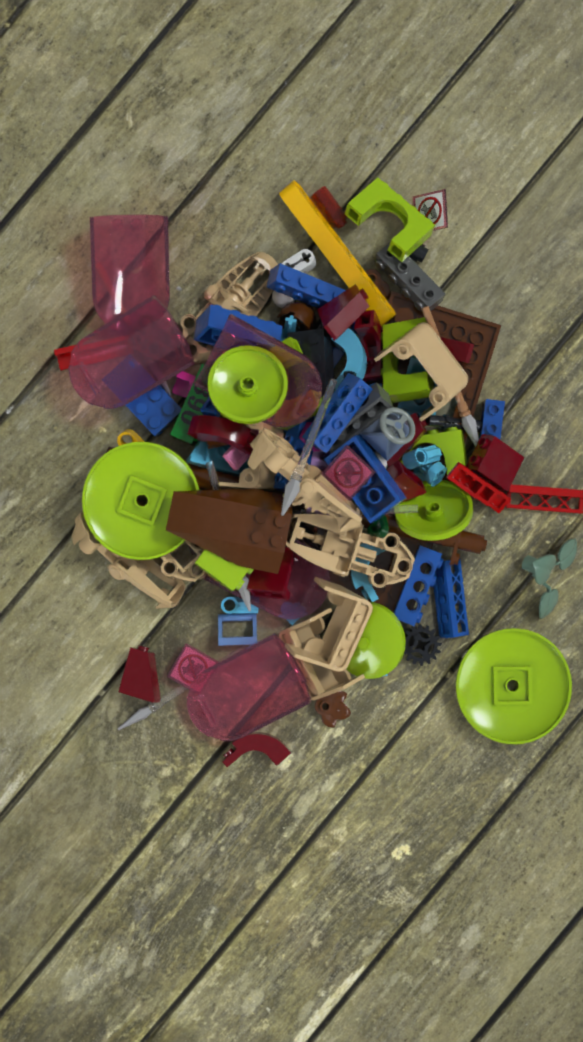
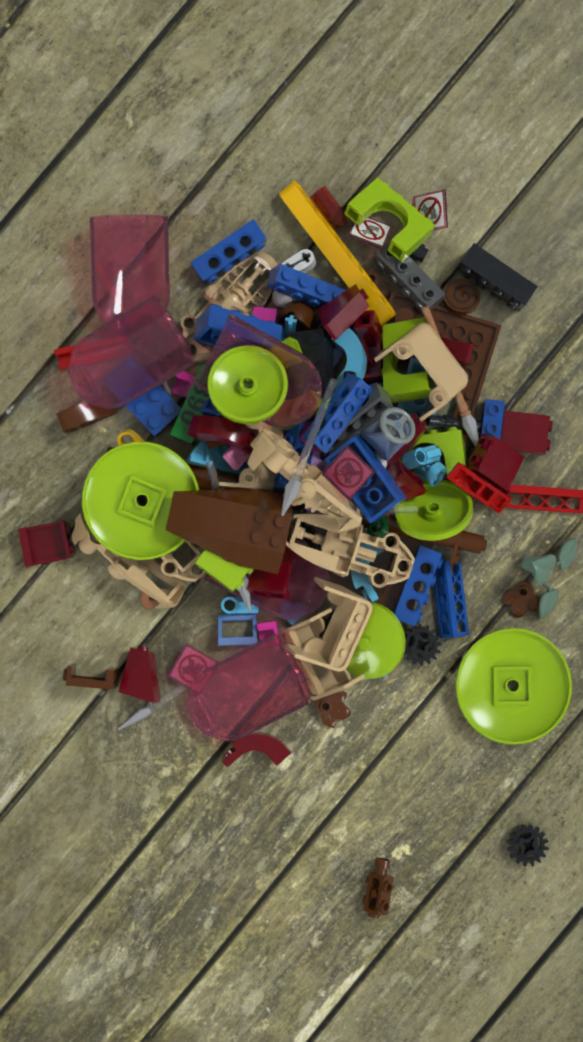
(46, 543): none -> dark red panel
(72, 679): none -> reddish brown panel
(82, 416): none -> reddish brown beam
(147, 603): none -> nougat plant
(250, 231): none -> blue brick
(266, 314): none -> dark pink panel
(267, 628): none -> dark pink panel
(371, 233): none -> piece
(379, 889): none -> reddish brown brick
(461, 296): none -> reddish brown tile
(496, 277): none -> black brick
(521, 602): none -> reddish brown plate
(526, 432): none -> dark red brick
(530, 838): none -> black gear

